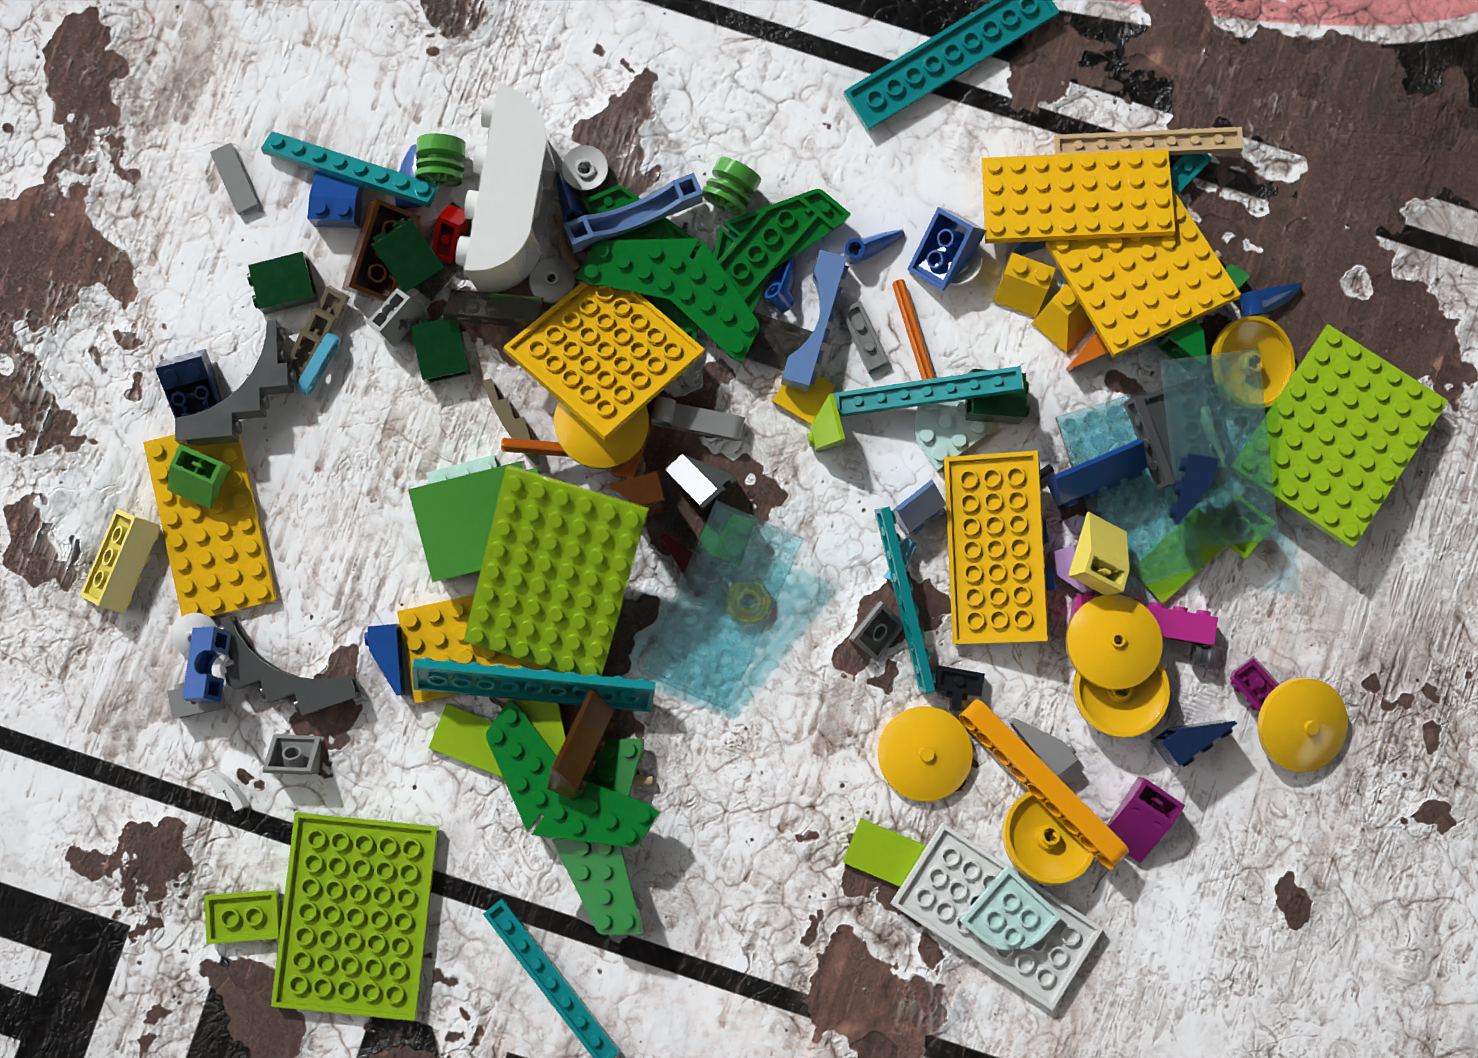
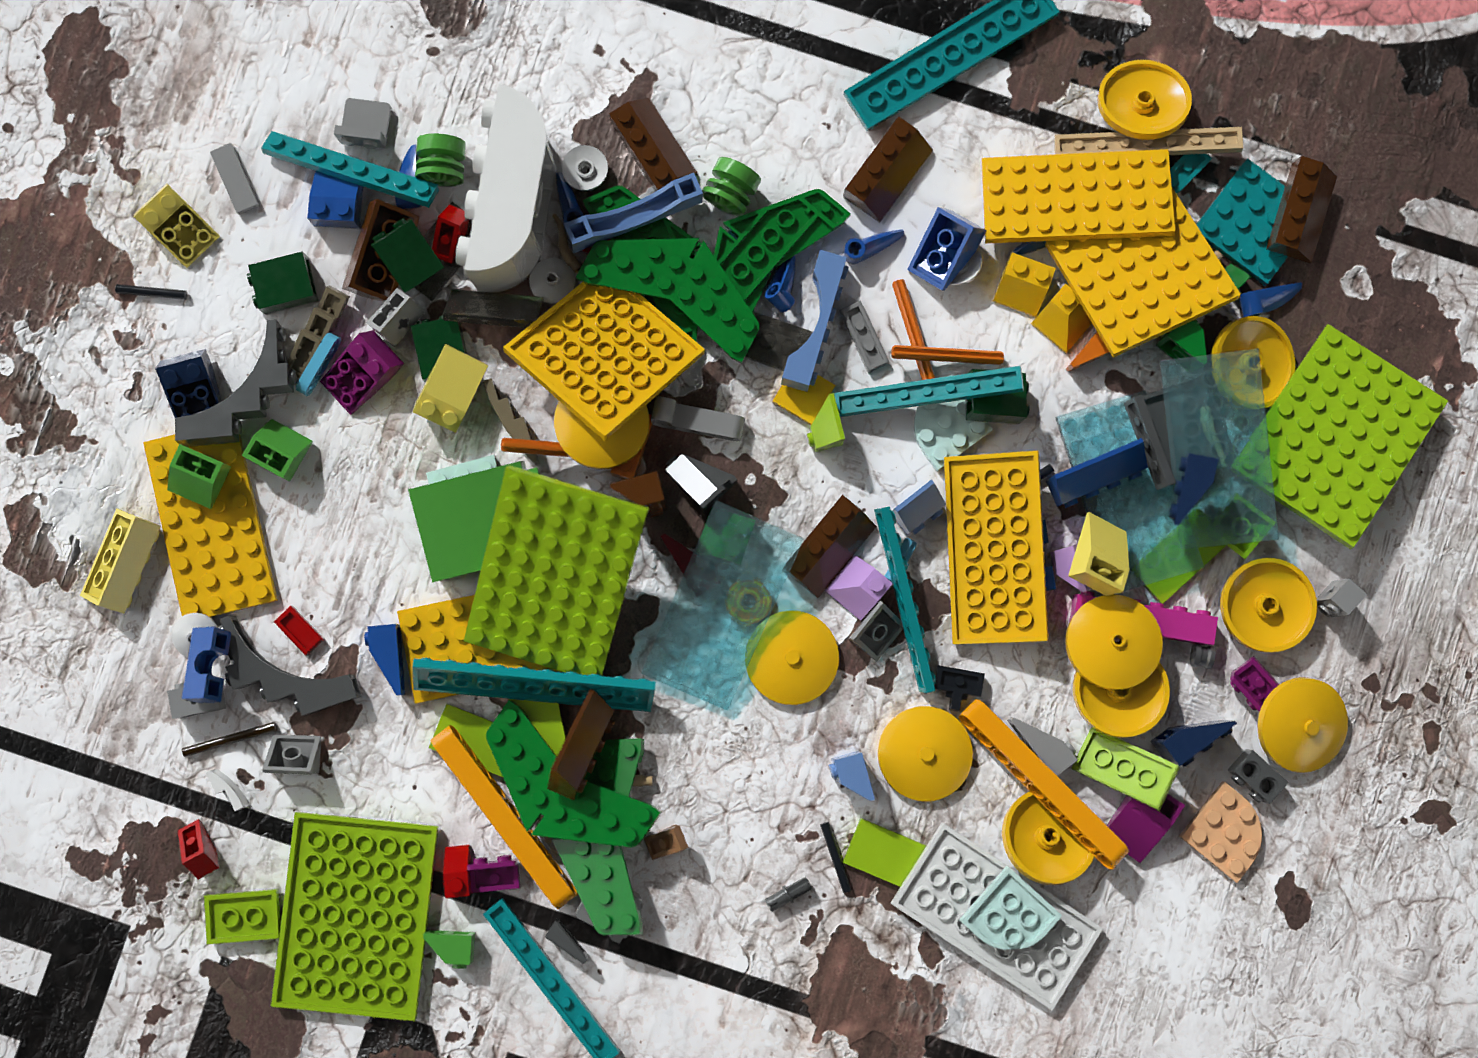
(151, 291): none -> black bar
(176, 225): none -> light yellow slope
(197, 850): none -> red slope
(229, 739): none -> dark brown bar
(277, 449): none -> bright green slope
(299, 630): none -> red tile
(361, 371): none -> magenta slope
(364, 123): none -> light grey bracket
(450, 388): none -> light yellow slope
(452, 946): none -> bright green slope
(455, 871): none -> red slope
(494, 875): none -> magenta bracket
(504, 816): none -> light orange beam
(565, 940): none -> dark grey slope
(650, 142): none -> reddish brown slope
(666, 842): none -> medium nougat slope
(788, 894): none -> dark grey axle
(794, 658): none -> yellow dish
(831, 546): none -> reddish brown slope
(835, 856): none -> black bar
(852, 773): none -> medium blue slope
(858, 587): none -> lavender slope
(888, 170): none -> reddish brown slope
(947, 354): none -> orange axle
(1126, 768): none -> lime tile
(1144, 99): none -> yellow dish
(1226, 832): none -> light nougat plate
(1243, 220): none -> teal plate
(1259, 772): none -> dark grey brick
(1268, 605): none -> yellow dish
(1302, 209): none -> reddish brown slope
(1340, 598): none -> light grey brick

